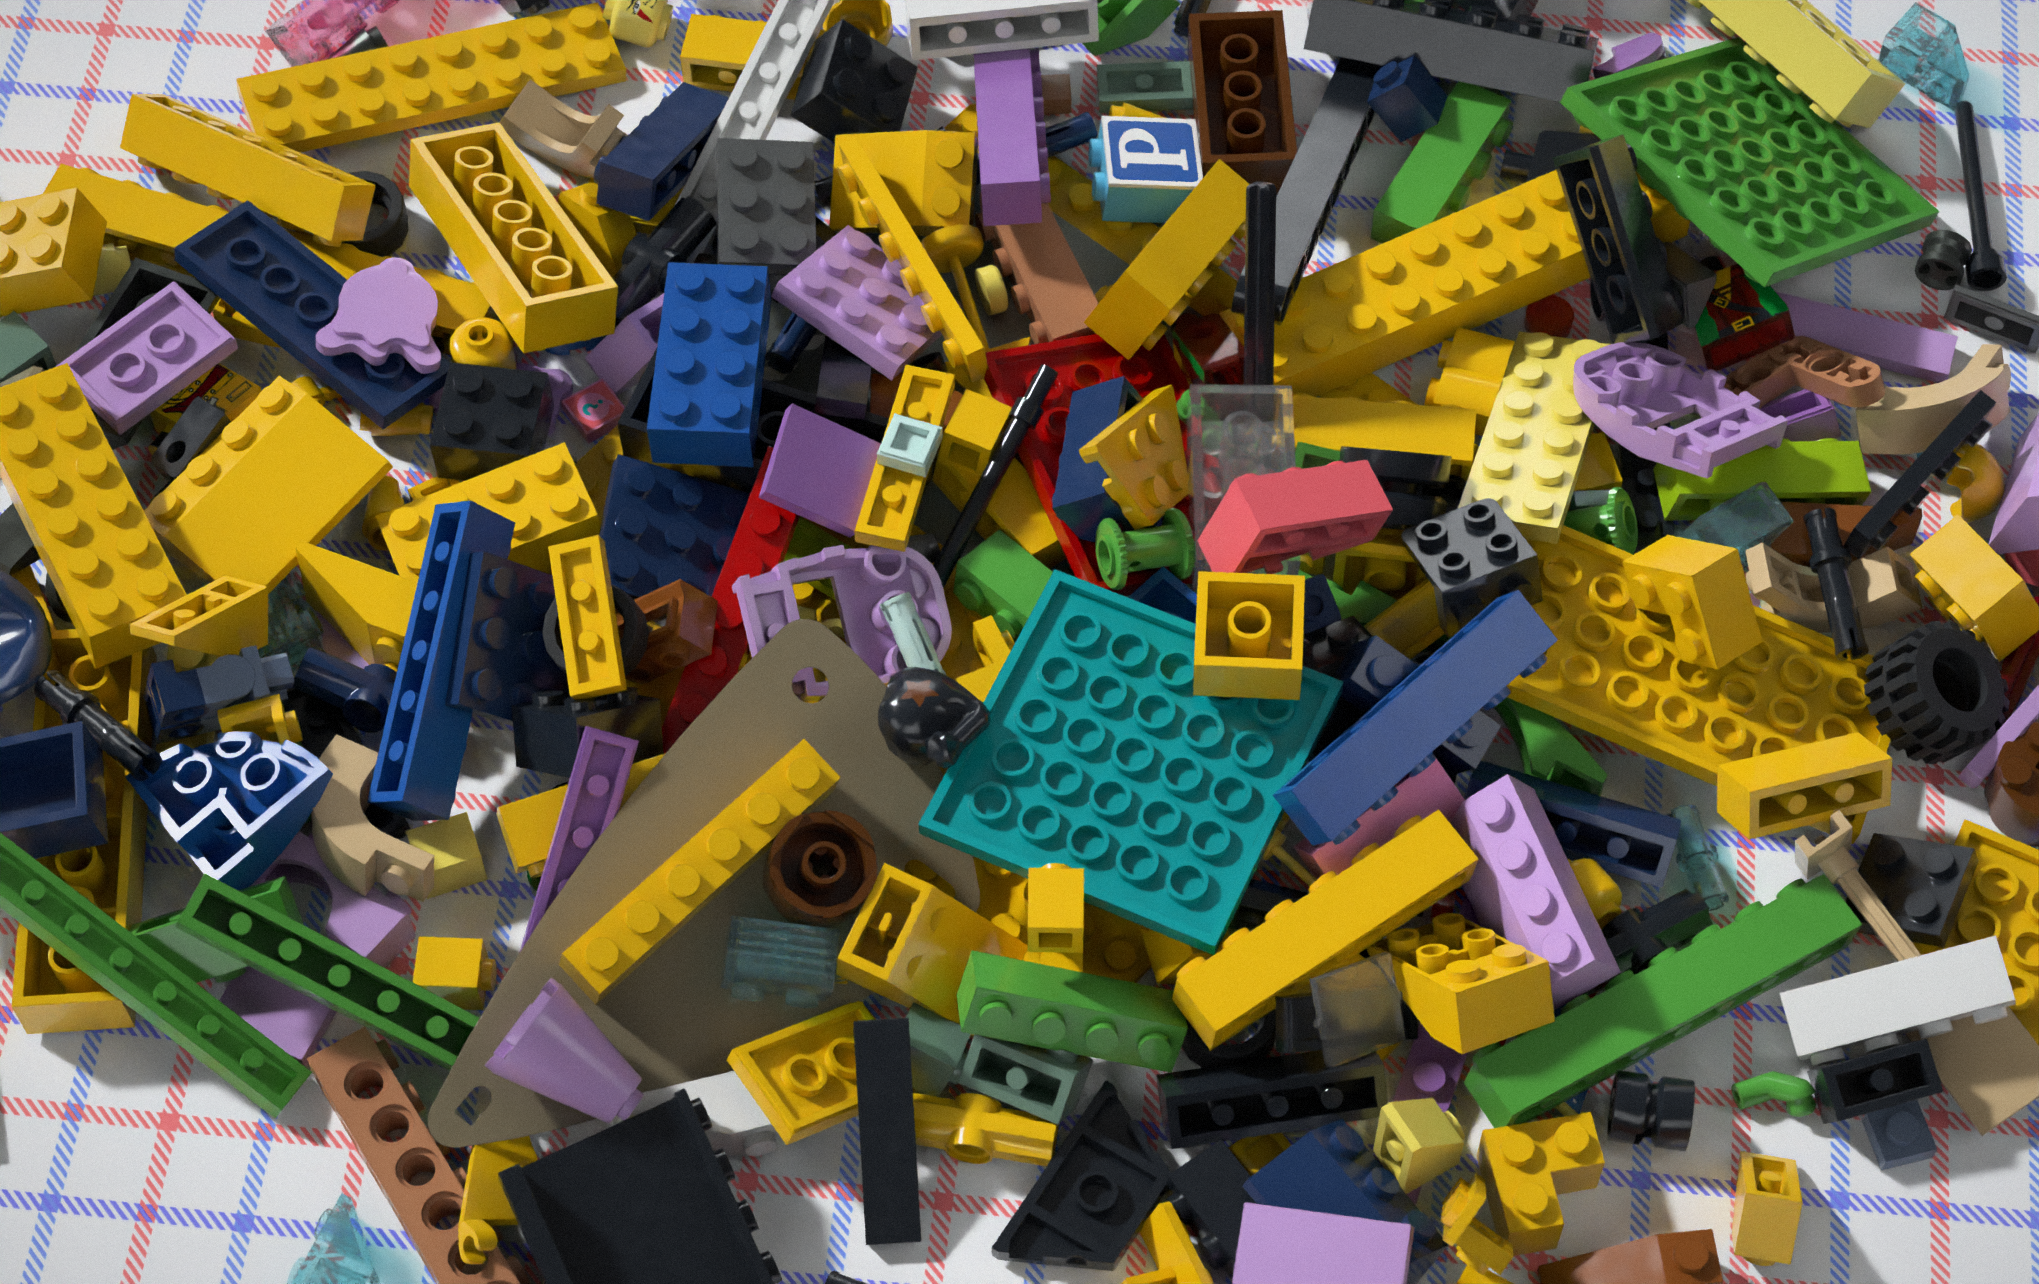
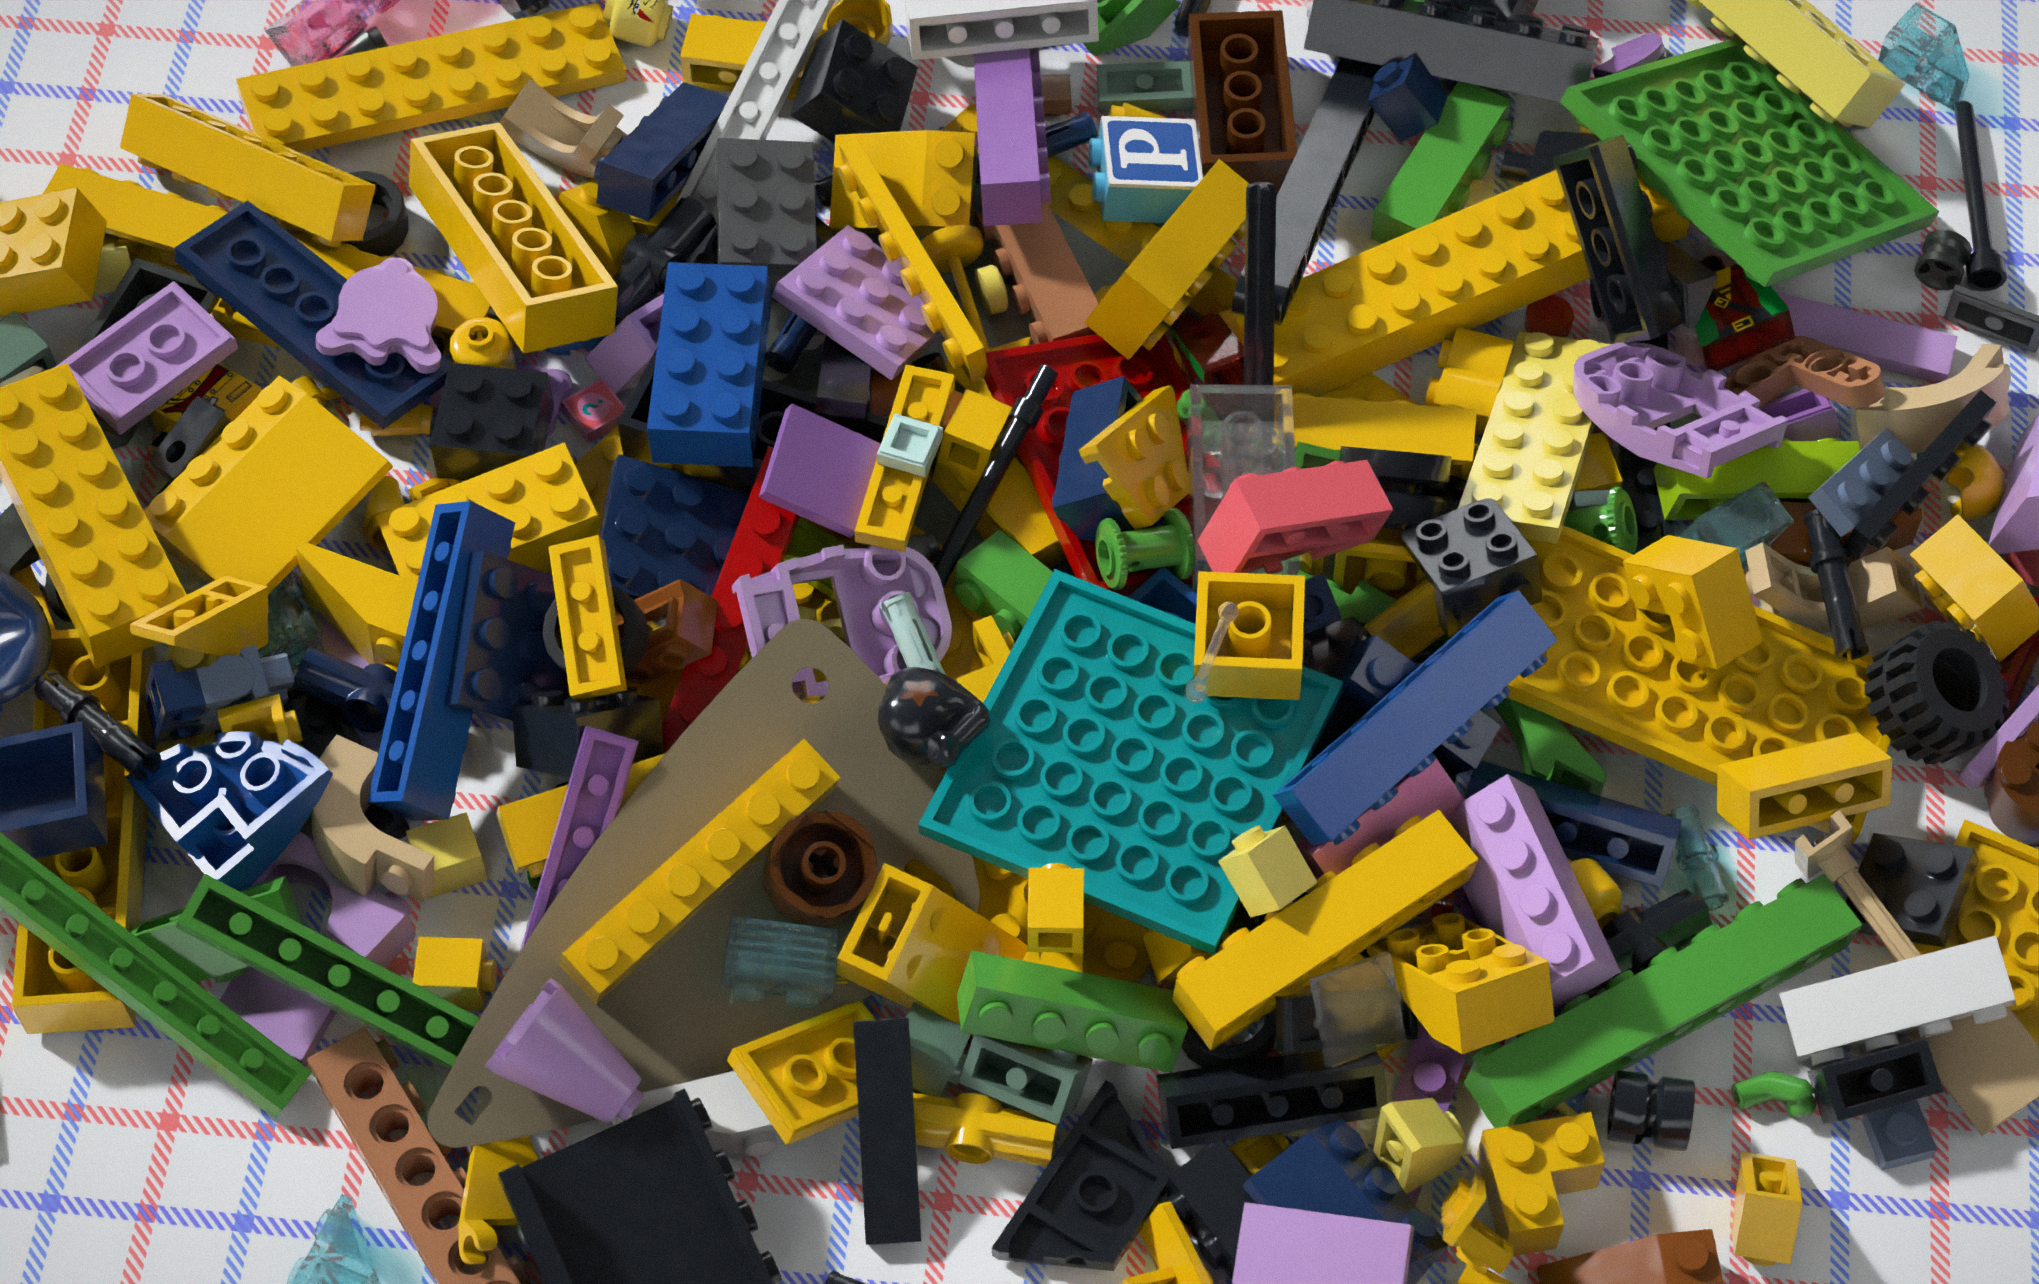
(1197, 689): none -> clear hinge
(1266, 870): none -> light yellow brick
(1862, 481): none -> sand blue plate

